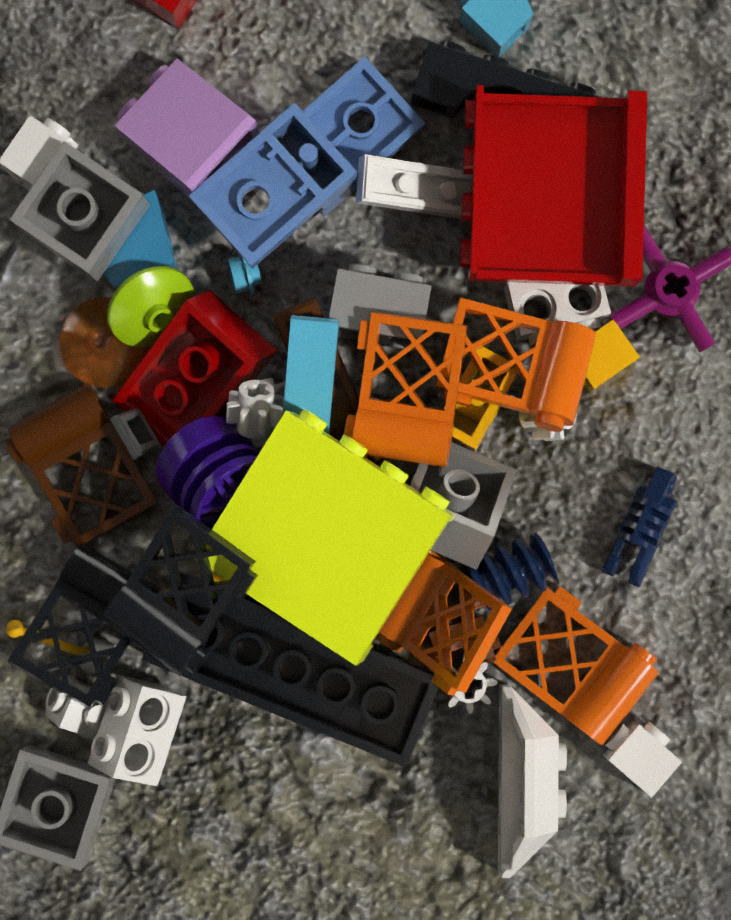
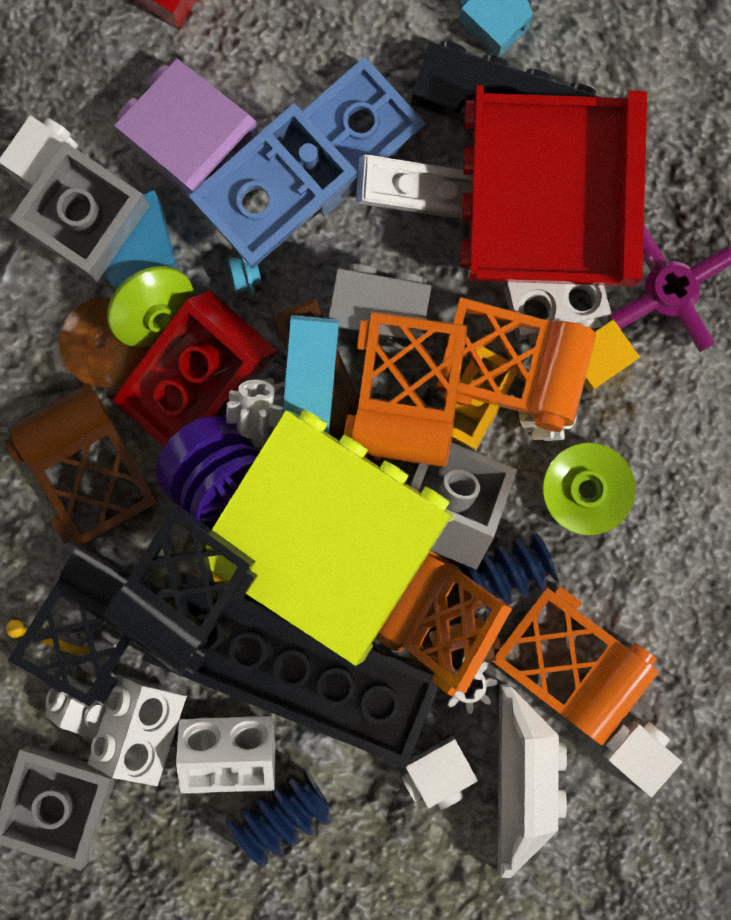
(135, 433): dark grey slope -> none
(226, 754): none -> white brick
(281, 820): none -> dark blue piece
(439, 774): none -> white brick
(612, 482): none -> lime dish
(644, 525): dark blue hinge -> none

